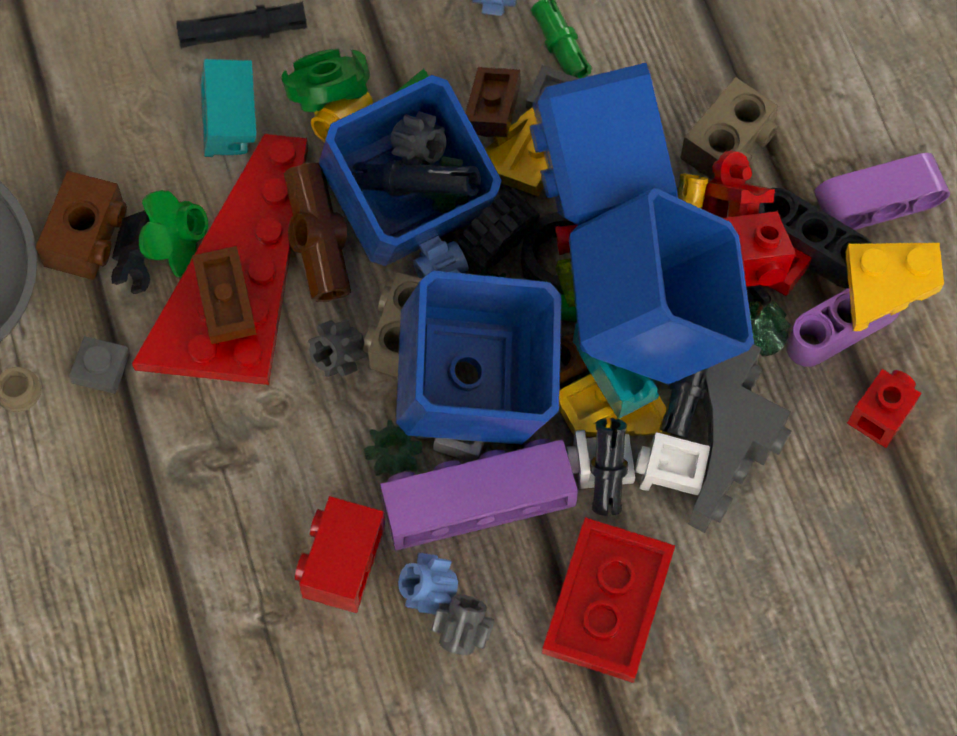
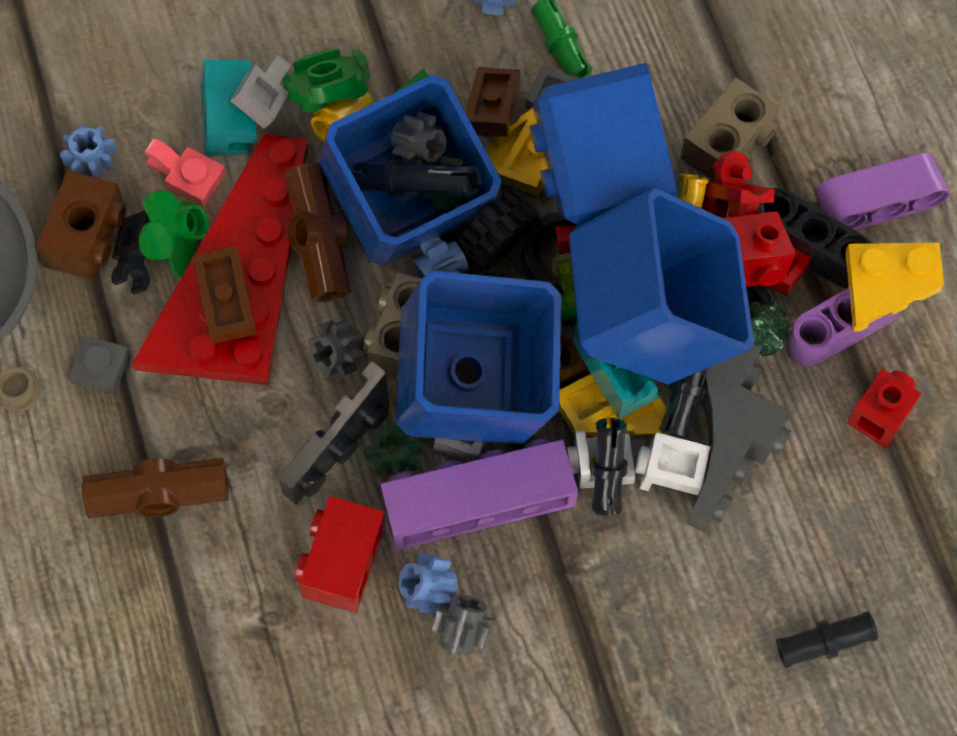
(88, 151): none -> medium blue gear
(155, 488): none -> reddish brown piece
(190, 175): none -> coral plate
(242, 24): black pin -> none
(260, 91): none -> light grey plate
(350, 421): none -> black wing
(608, 600): red plate -> none
(826, 639): none -> black pin

